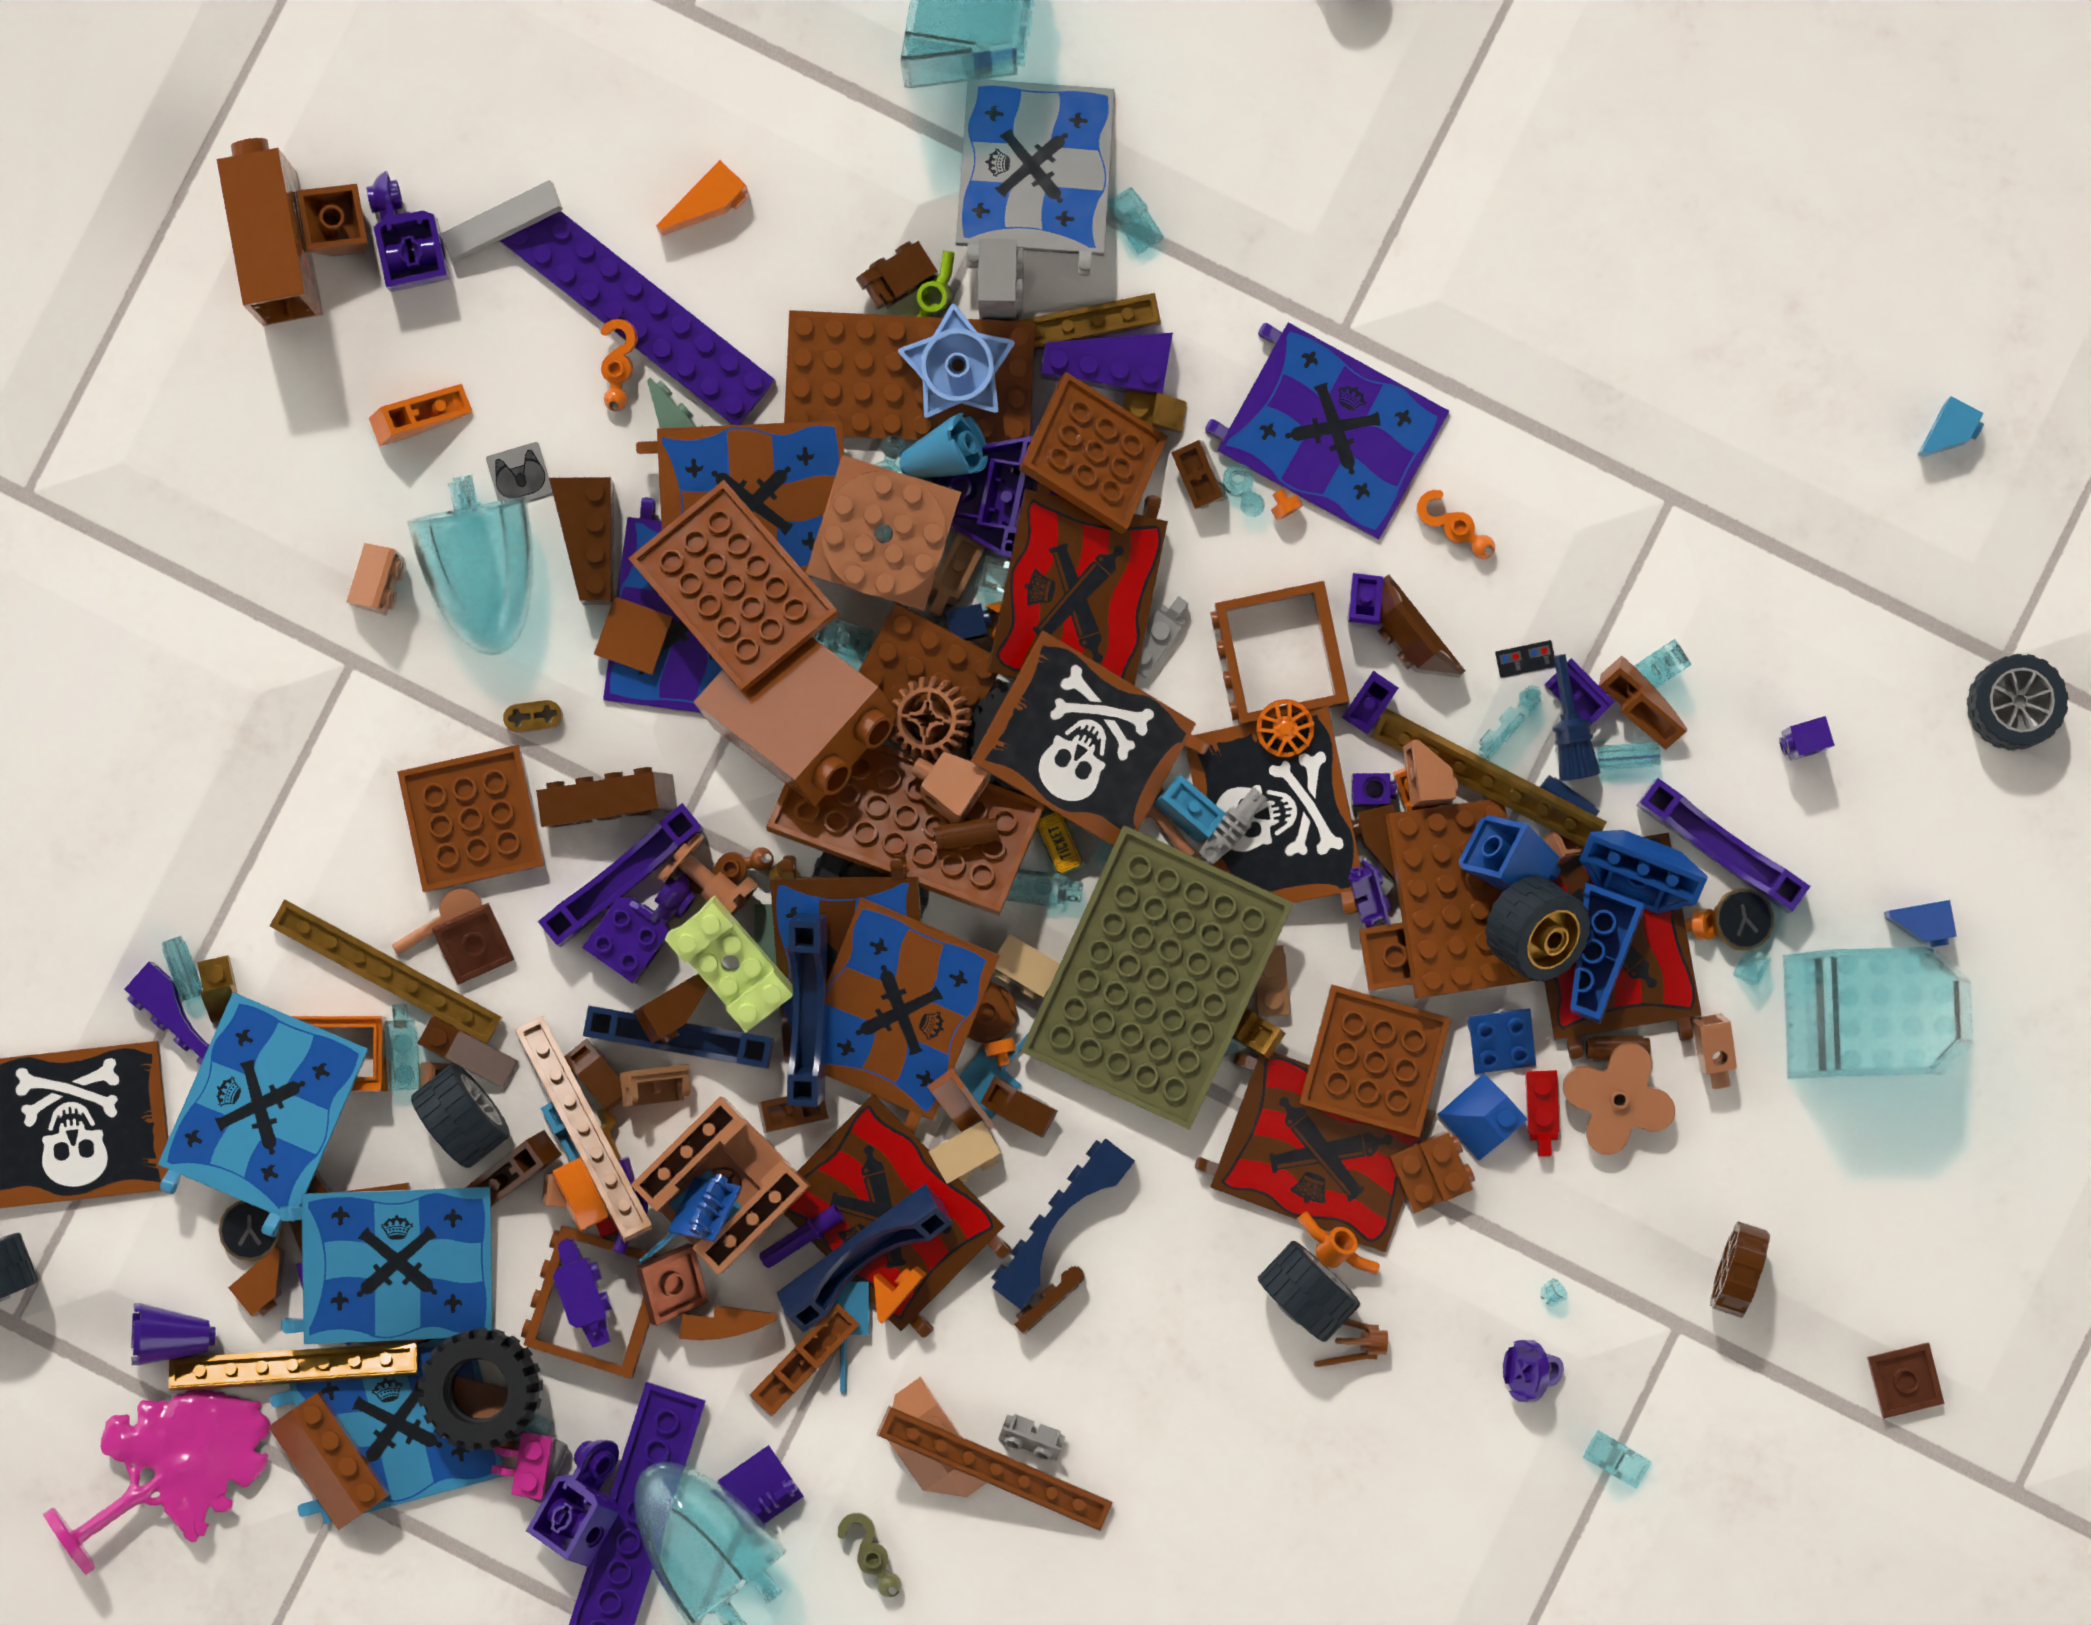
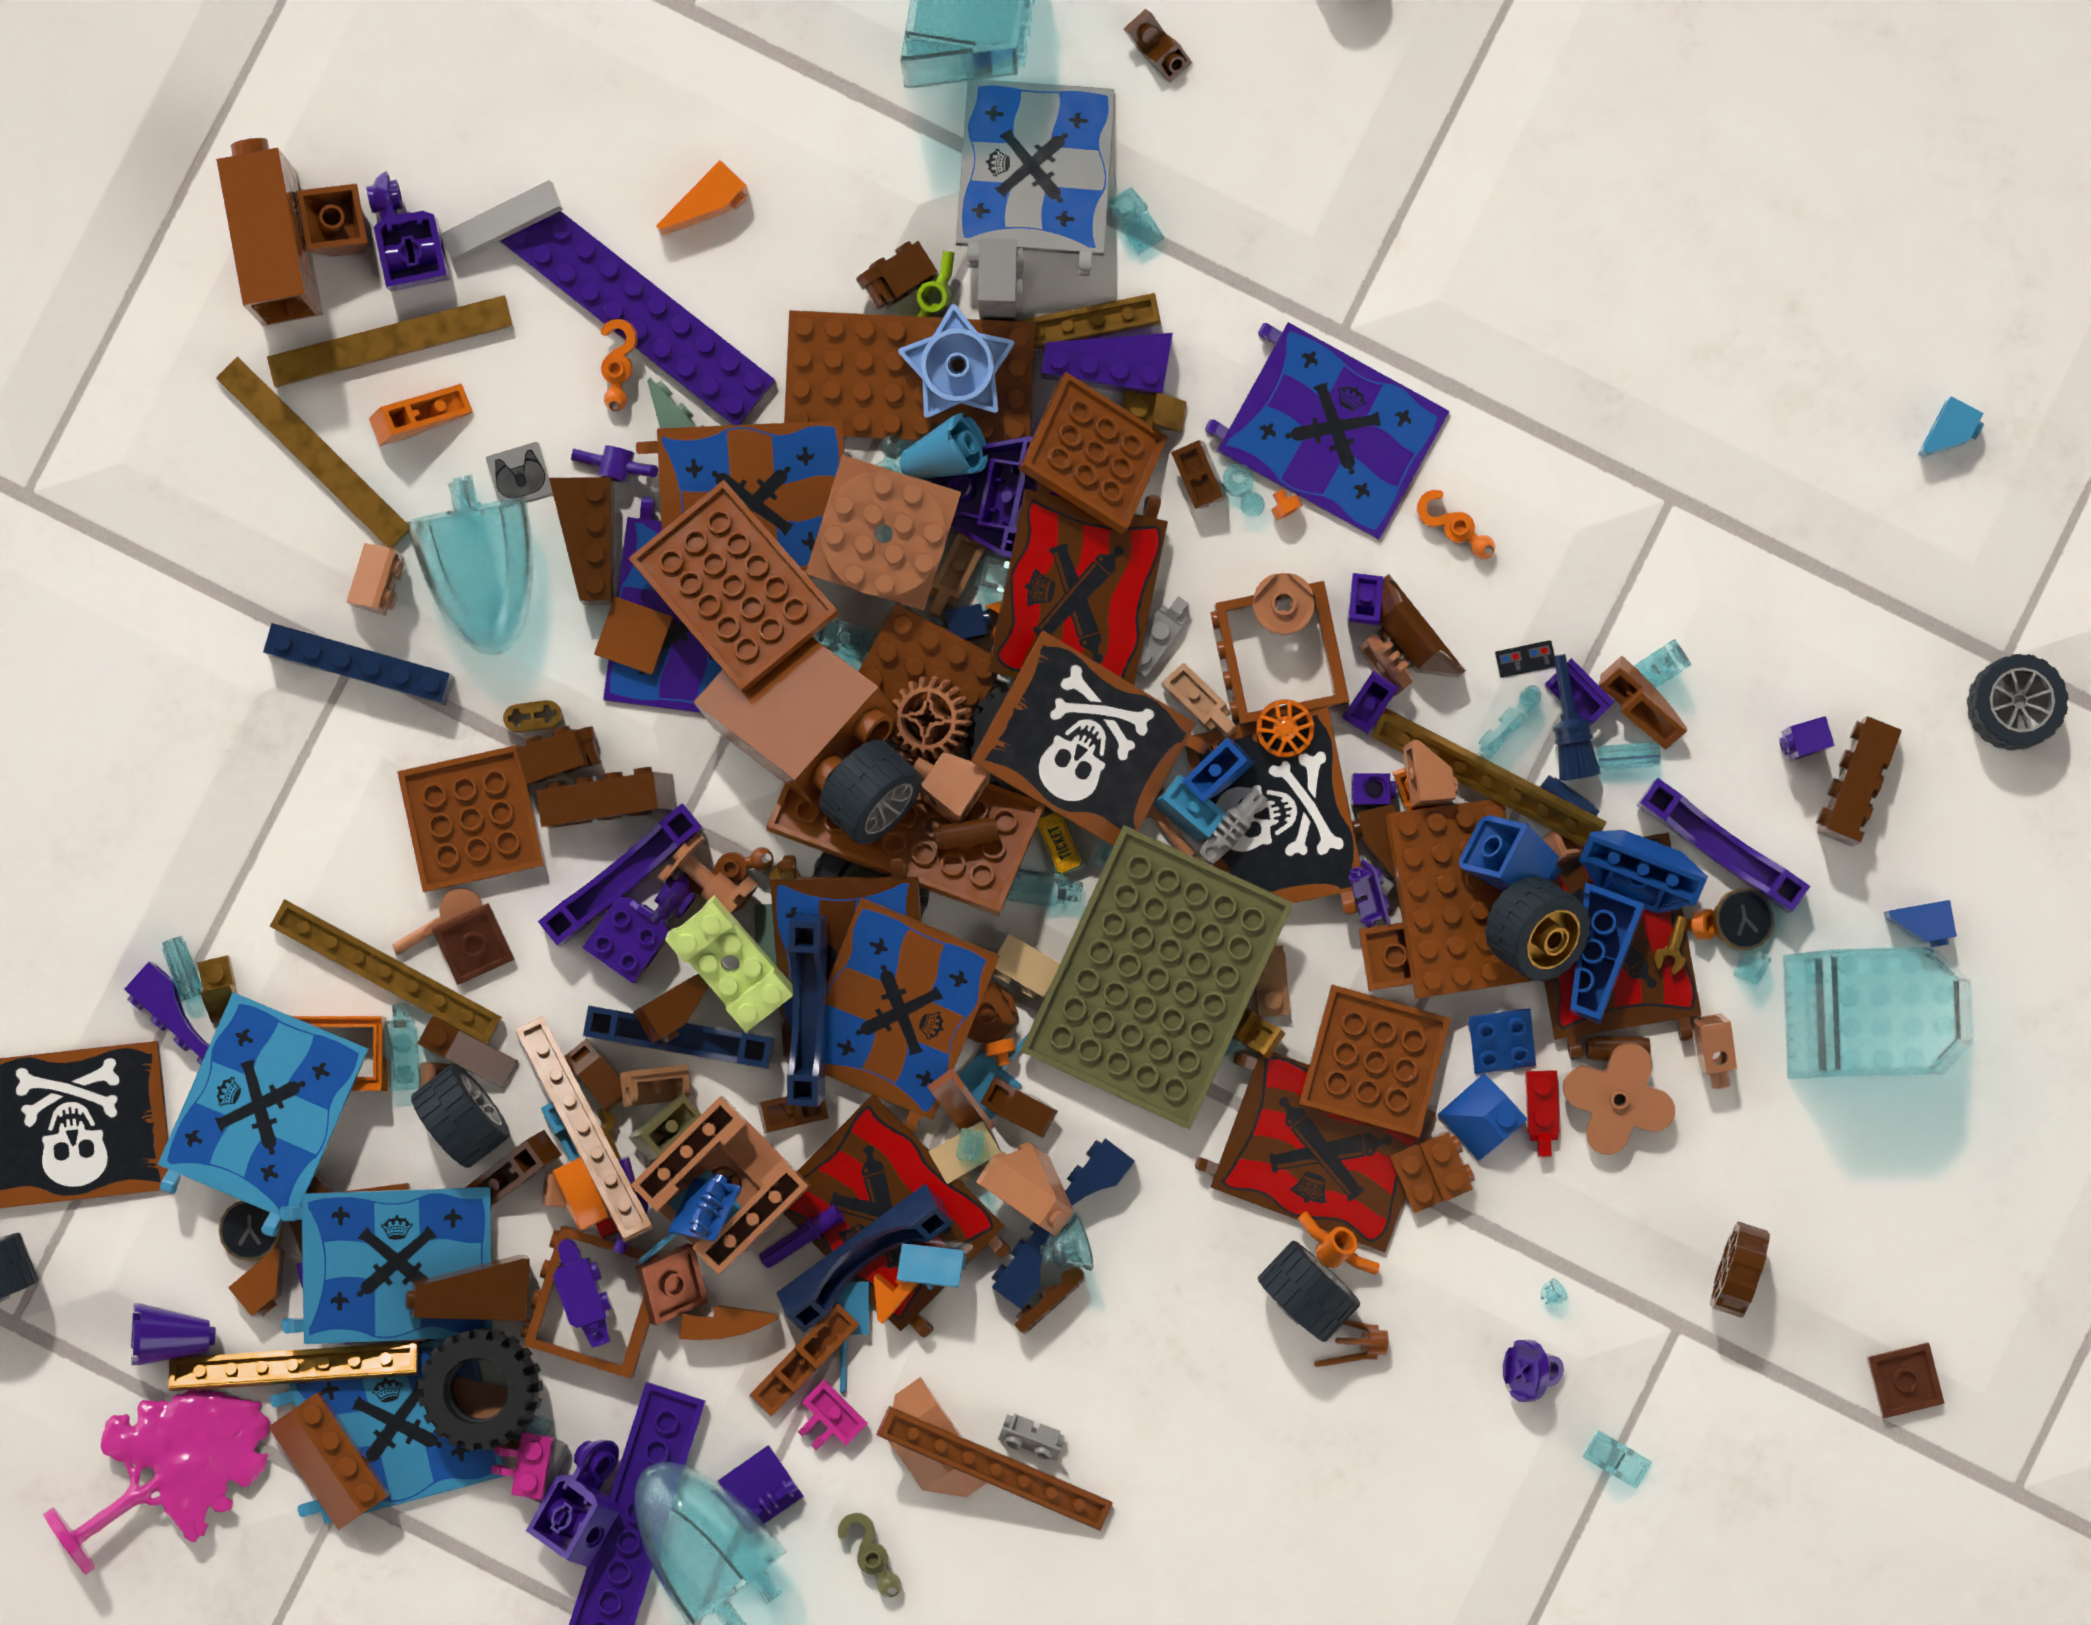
(313, 453): none -> pearl gold tile
(358, 664): none -> dark blue arch
(389, 341): none -> pearl gold tile
(478, 1292): none -> reddish brown slope
(558, 754): none -> reddish brown hinge
(615, 463): none -> dark purple piece
(664, 1127): none -> olive slope
(834, 1413): none -> dark pink hinge
(870, 791): none -> black wheel
(931, 1265): none -> dark azure panel
(970, 1145): none -> clear light blue slope
(1029, 1185): none -> nougat slope
(1070, 1247): none -> clear light blue hat
(1157, 46): none -> reddish brown slope
(1199, 700): none -> medium nougat hinge
(1218, 770): none -> blue slope
(1280, 586): none -> nougat plate
(1386, 662): none -> nougat hinge
(1673, 946): none -> pearl gold bar
(1858, 781): none -> reddish brown wedge

